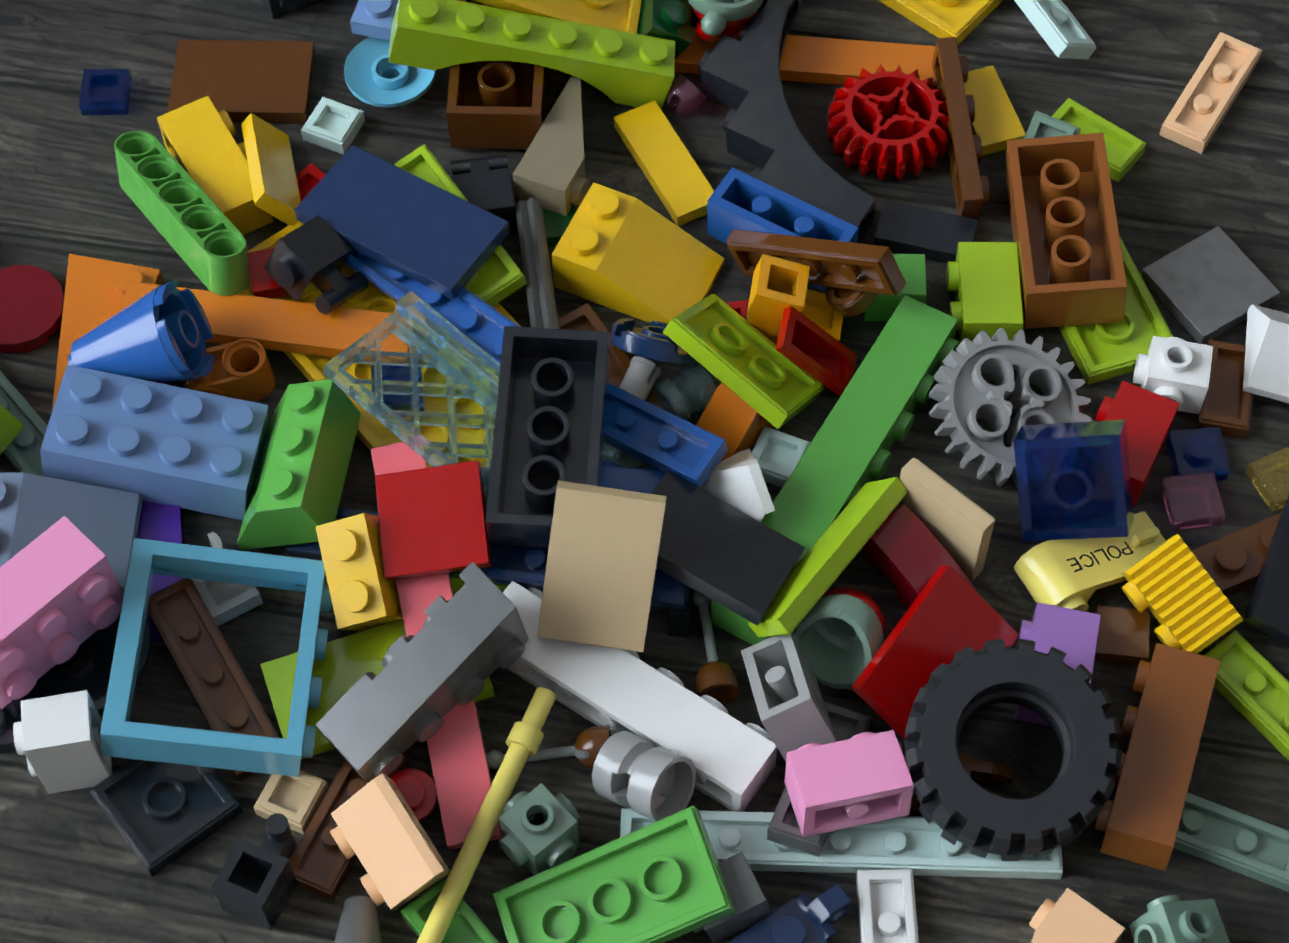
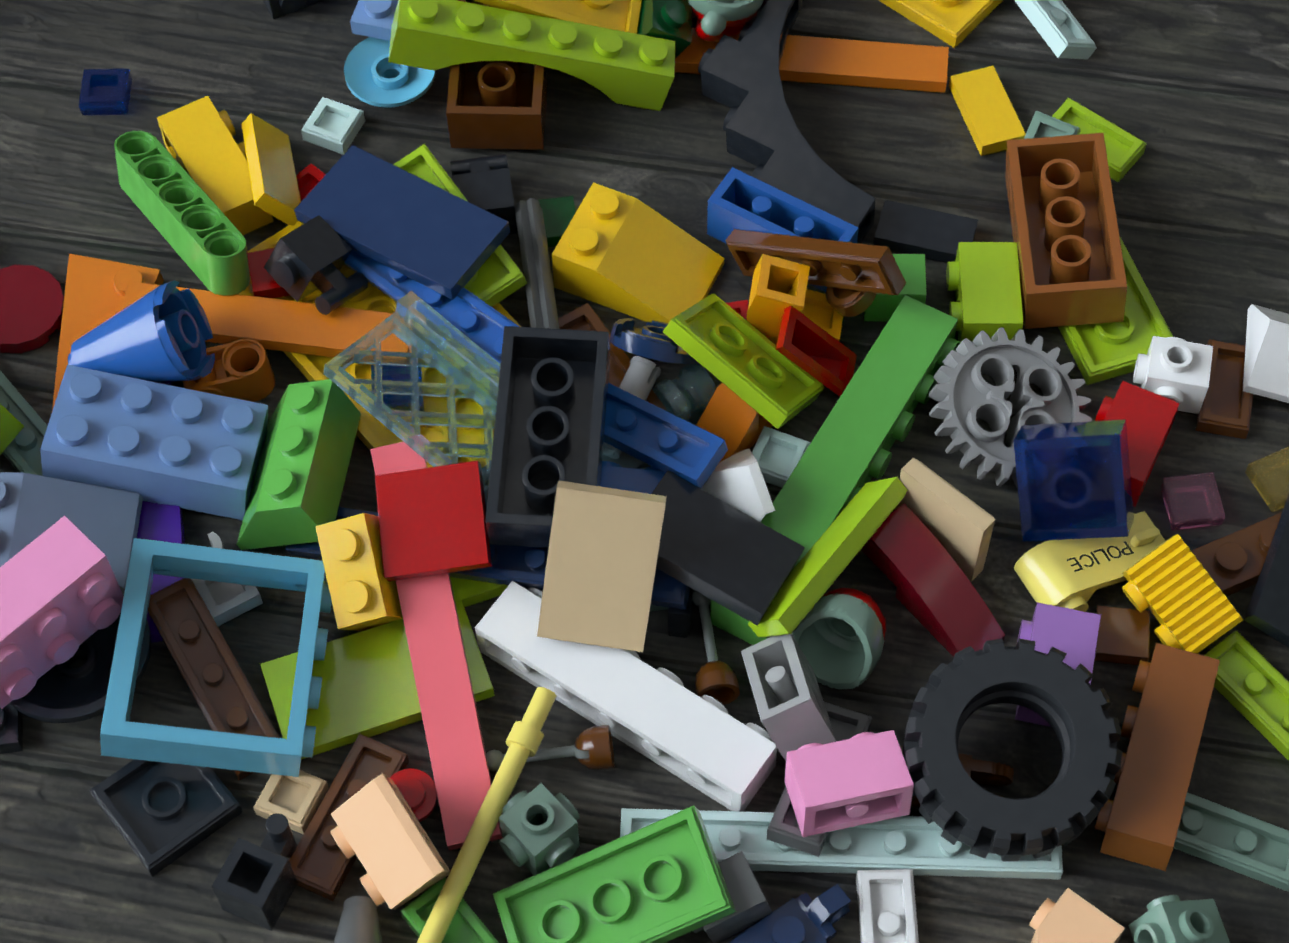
(62, 741): white brick -> none
(246, 77): reddish brown tile -> none
(426, 676): wedge -> none
(556, 159): dark tan slope -> none
(643, 776): light grey wheel -> none
(665, 162): yellow tile -> none
(685, 94): clear pink hinge -> none
(888, 122): red gear -> none
(935, 627): red tile -> none
(963, 148): reddish brown plate -> none
(1198, 452): clear blue plate -> none
(1209, 285): flat silver tile -> none
(1210, 93): light nougat tile -> none

